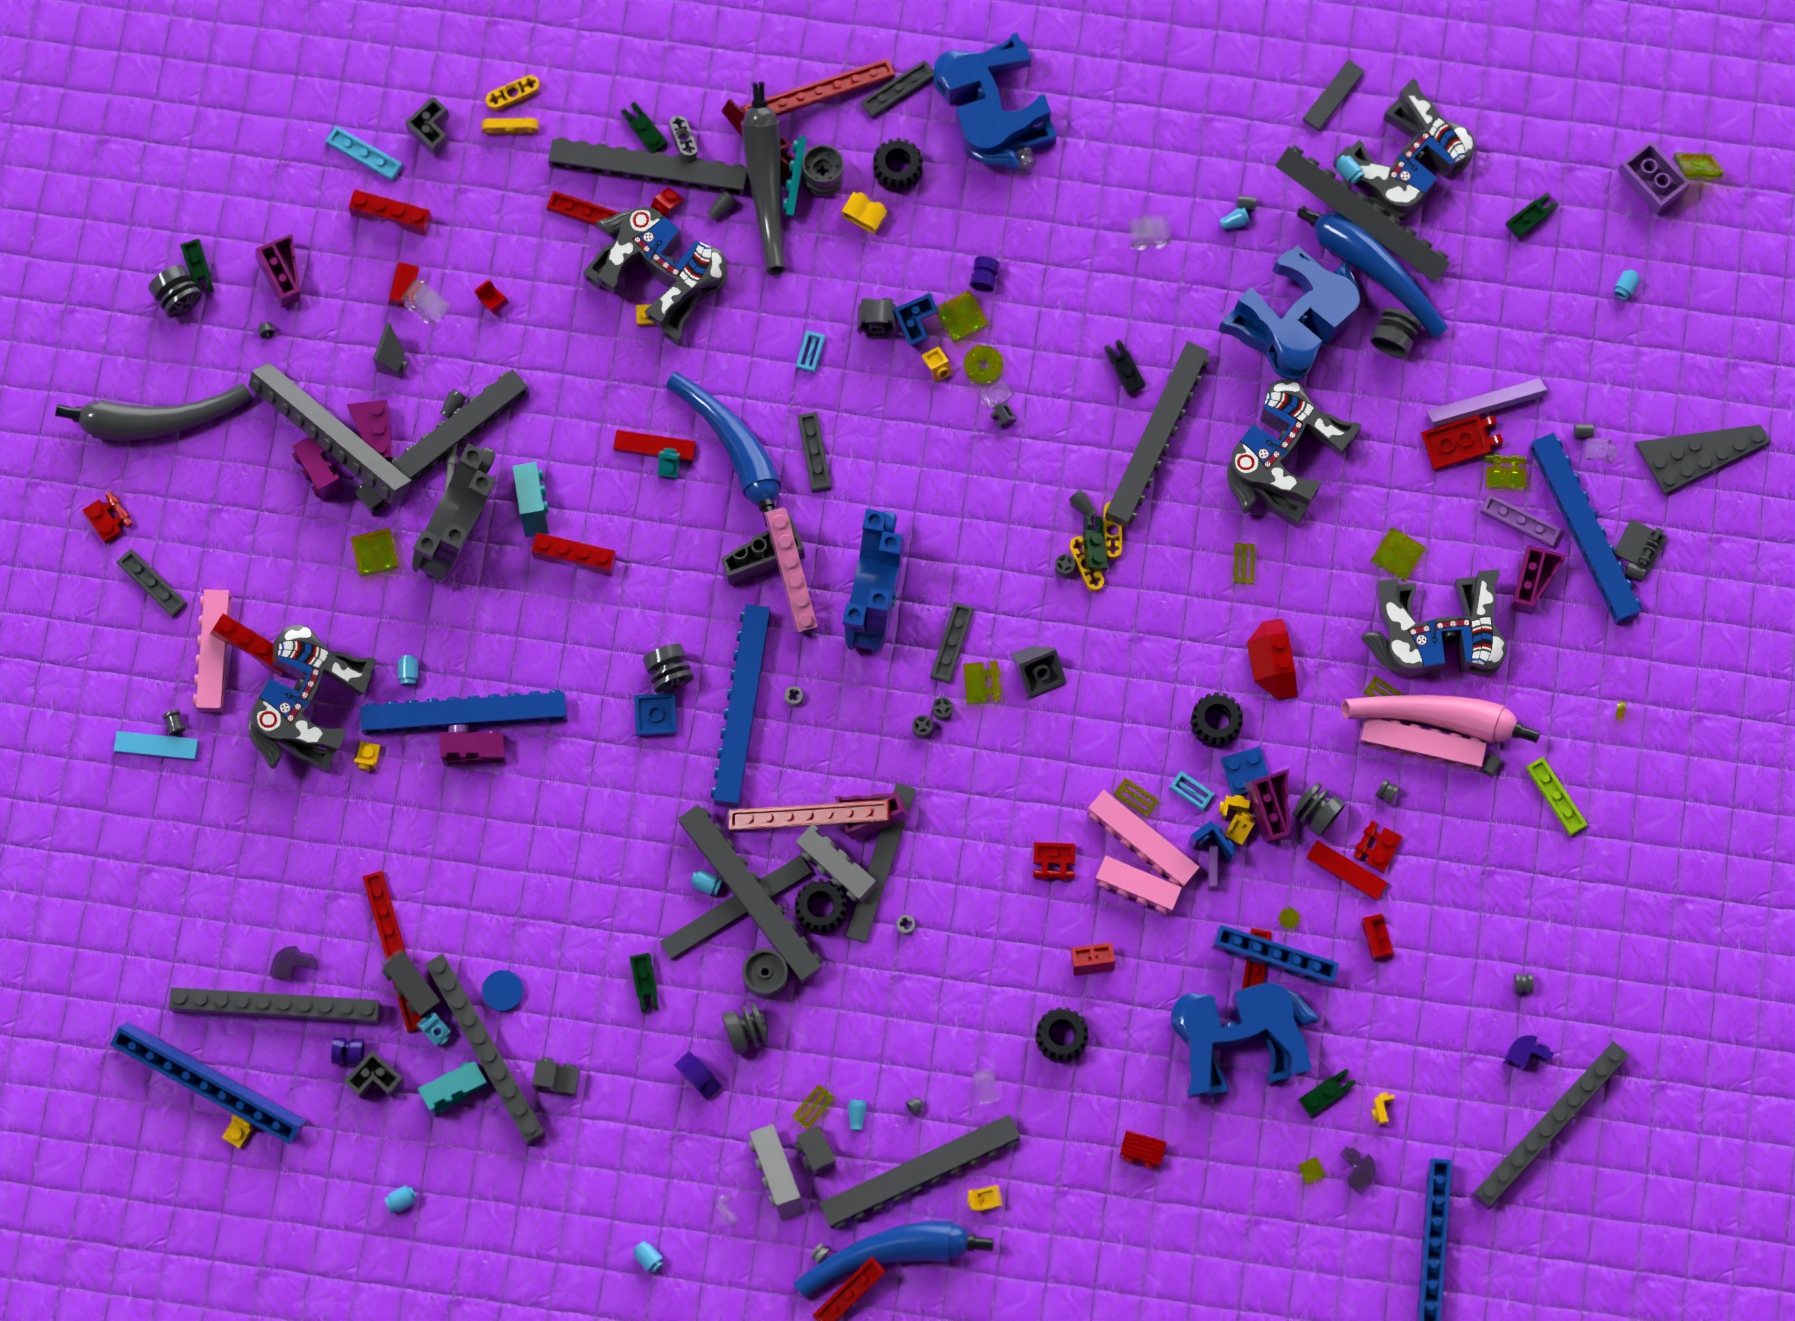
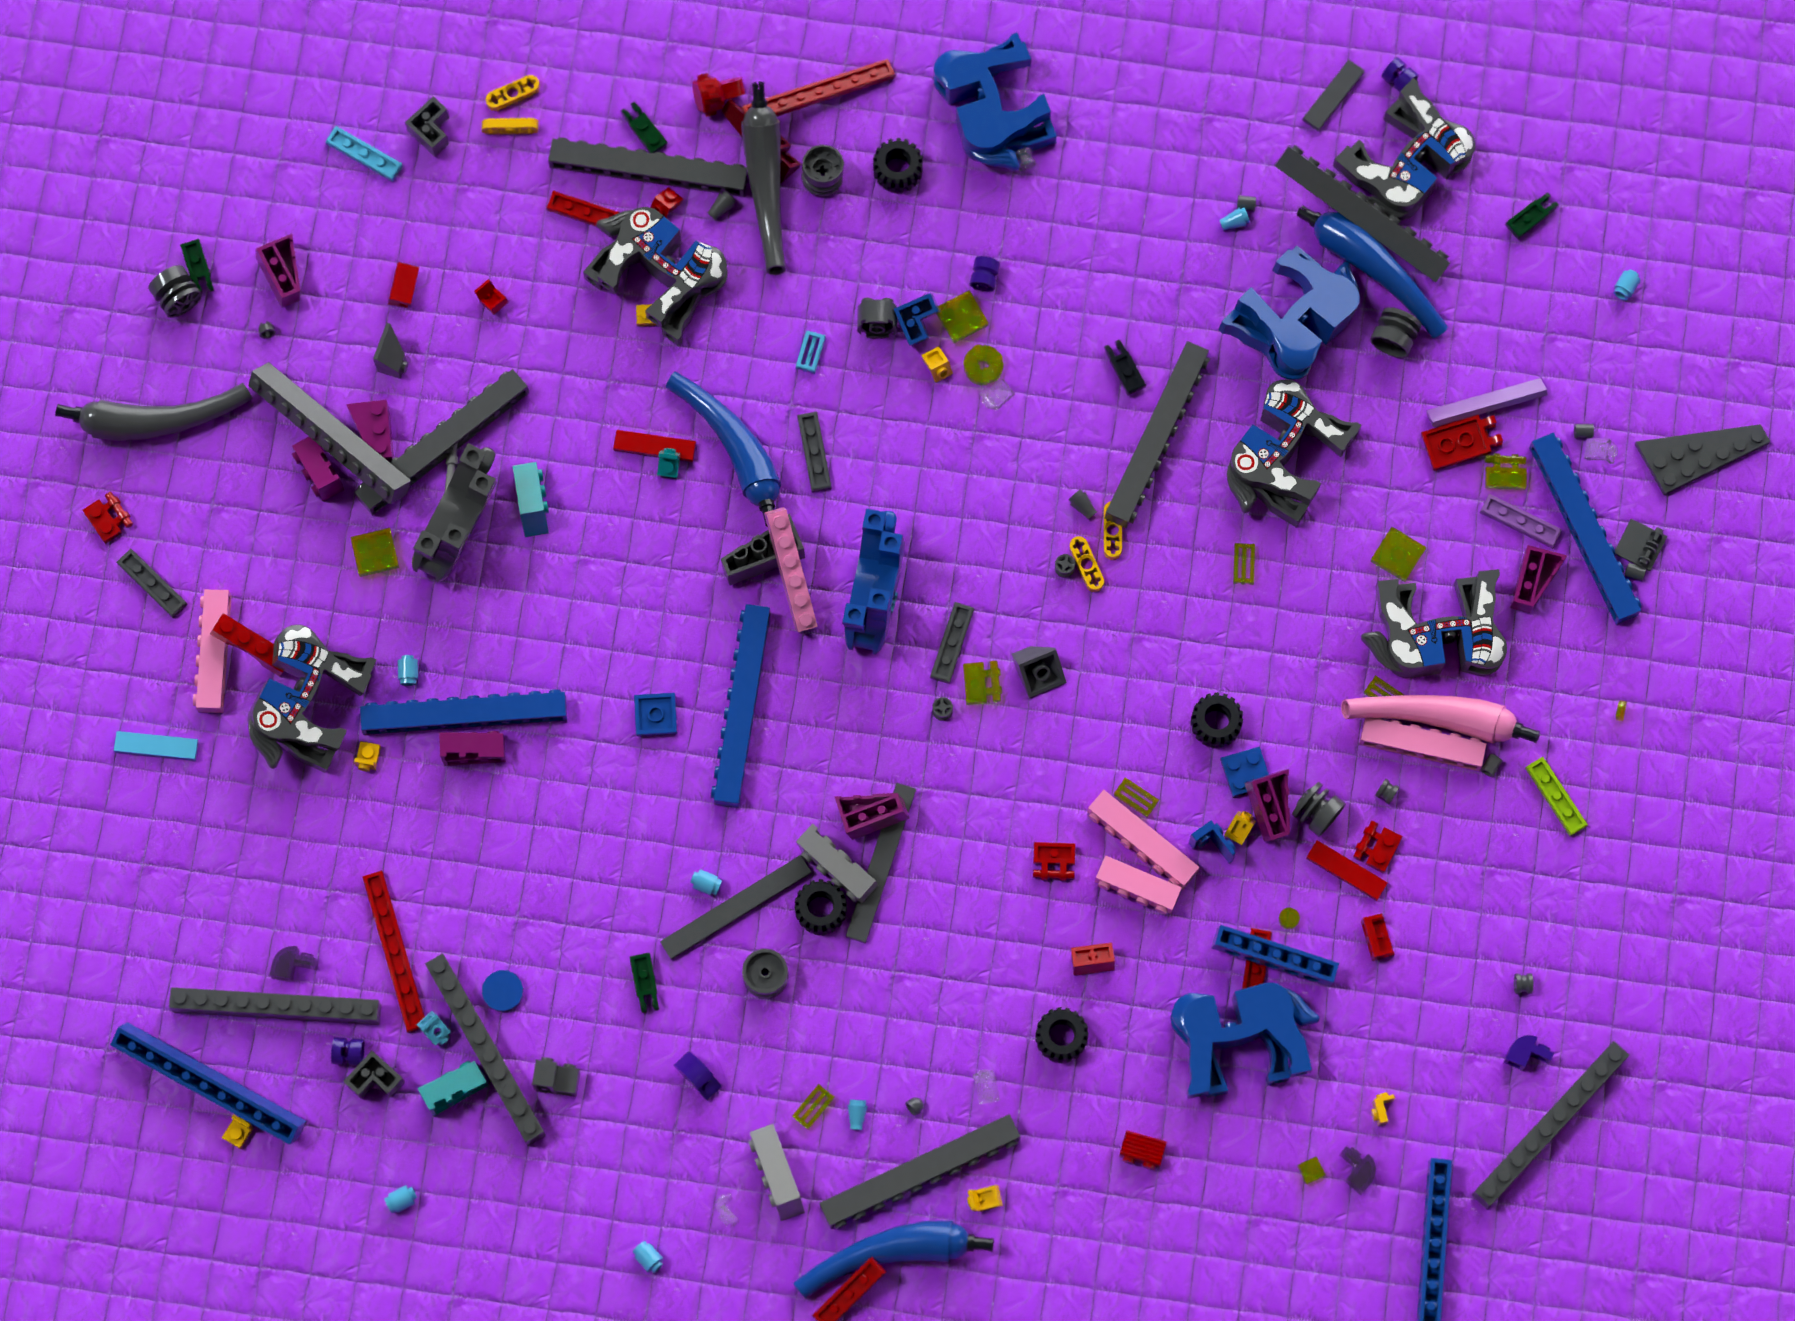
(174, 722): dark grey bush -> none
(376, 207): red arch -> none
(409, 982): dark grey wedge -> none
(425, 301): clear brick -> none
(453, 401): dark grey cone -> none
(460, 728): medium lavender tile -> none
(558, 549): red arch -> none
(668, 668): dark grey wheel -> none
(682, 145): dark grey beam -> none
(711, 94): none -> red piece
(745, 1028): dark grey wheel -> none
(750, 894): dark grey brick -> none
(787, 695): light grey bush -> none
(795, 167): teal plate -> none
(807, 814): tile -> none
(816, 1151): dark grey brick -> none
(819, 1253): light grey bush -> none
(864, 212): yellow brick -> none
(898, 89): dark grey tile -> none
(910, 920): light grey bush -> none
(919, 724): dark grey wheel -> none
(1005, 414): dark grey tile -> none
(1094, 544): dark green hinge -> none
(1149, 232): clear brick -> none
(1188, 798): medium azure tile -> none
(1212, 867): medium lavender tile -> none
(1235, 803): yellow bracket -> none
(1273, 659): red wedge -> none
(1325, 1093): dark green hinge -> none
(1349, 169): medium azure brick -> none
(1393, 70): none -> dark purple wheel
(1654, 177): medium lavender brick -> none
(1698, 165): clear neon green plate -> none

